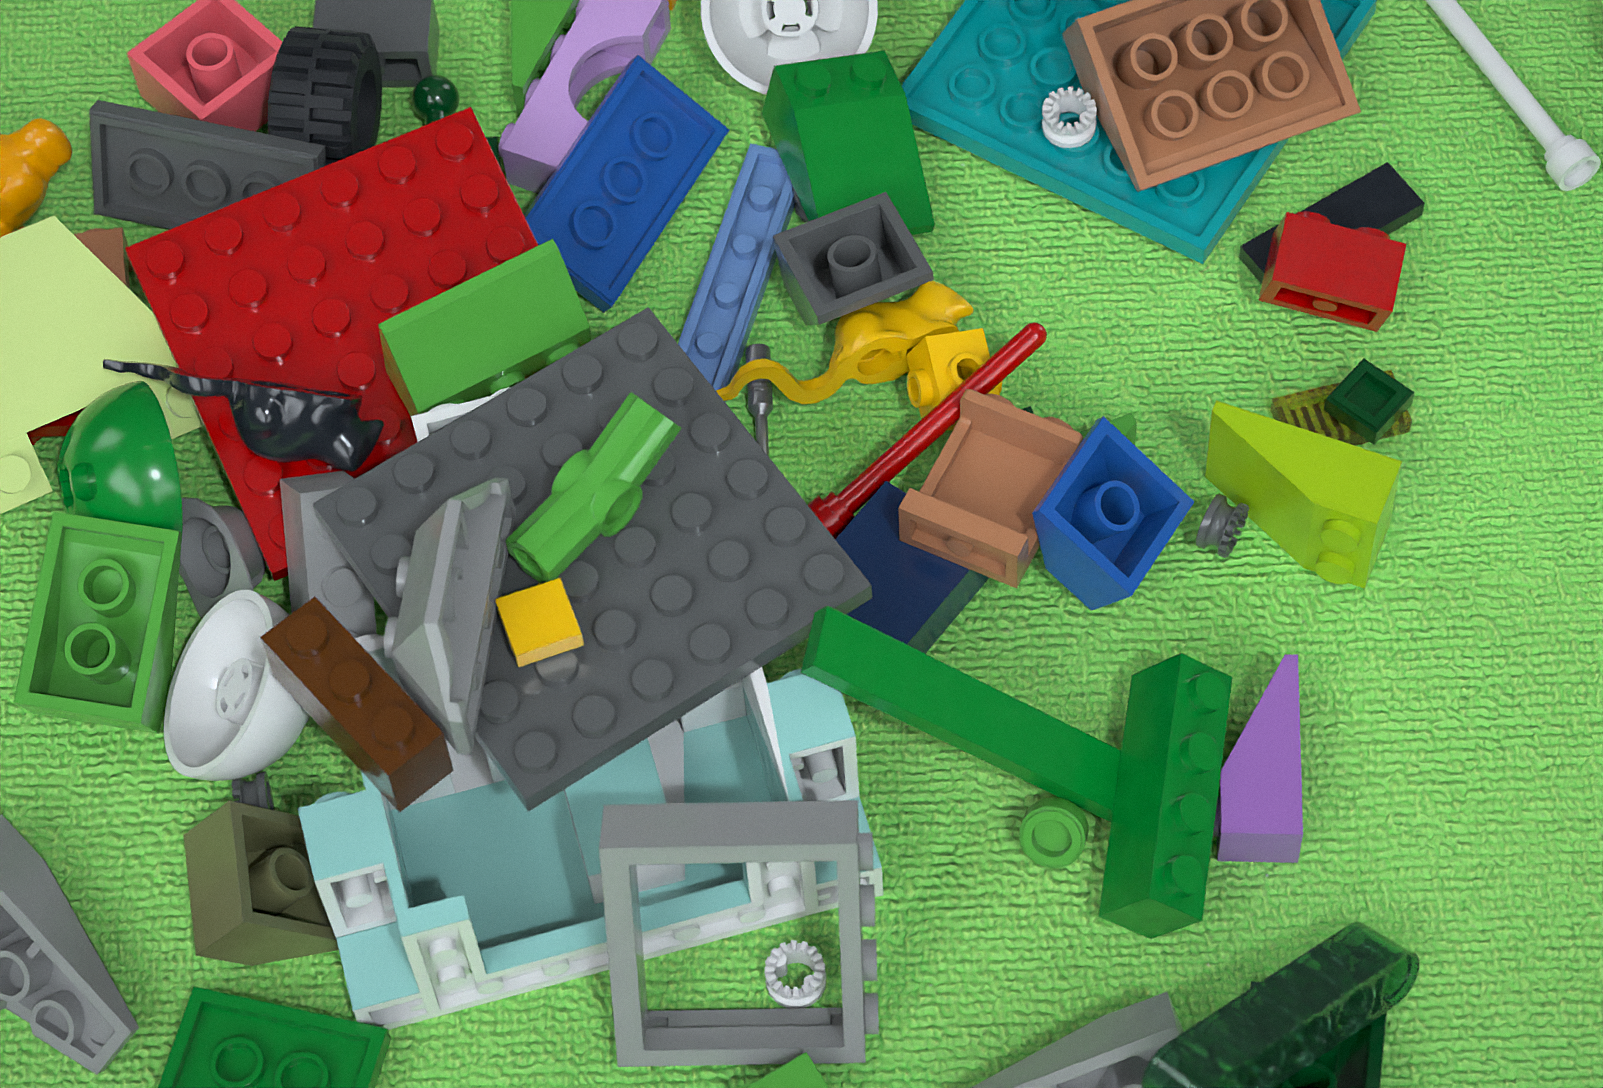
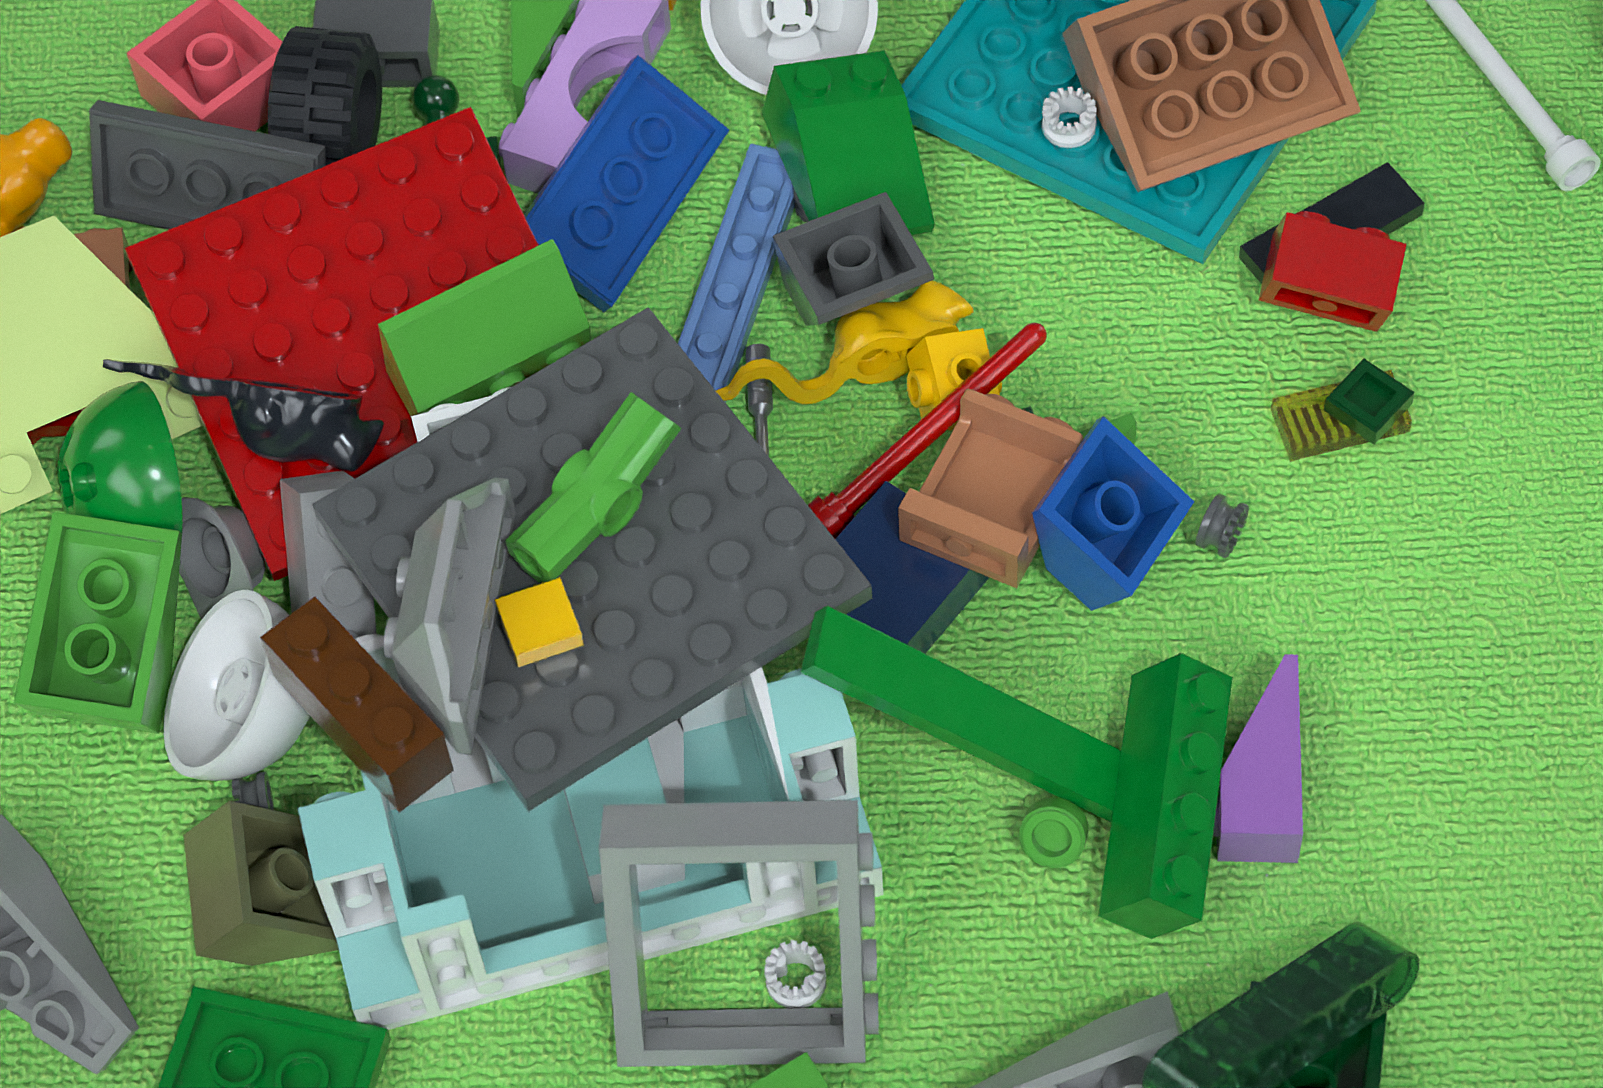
(1305, 490): lime slope -> none

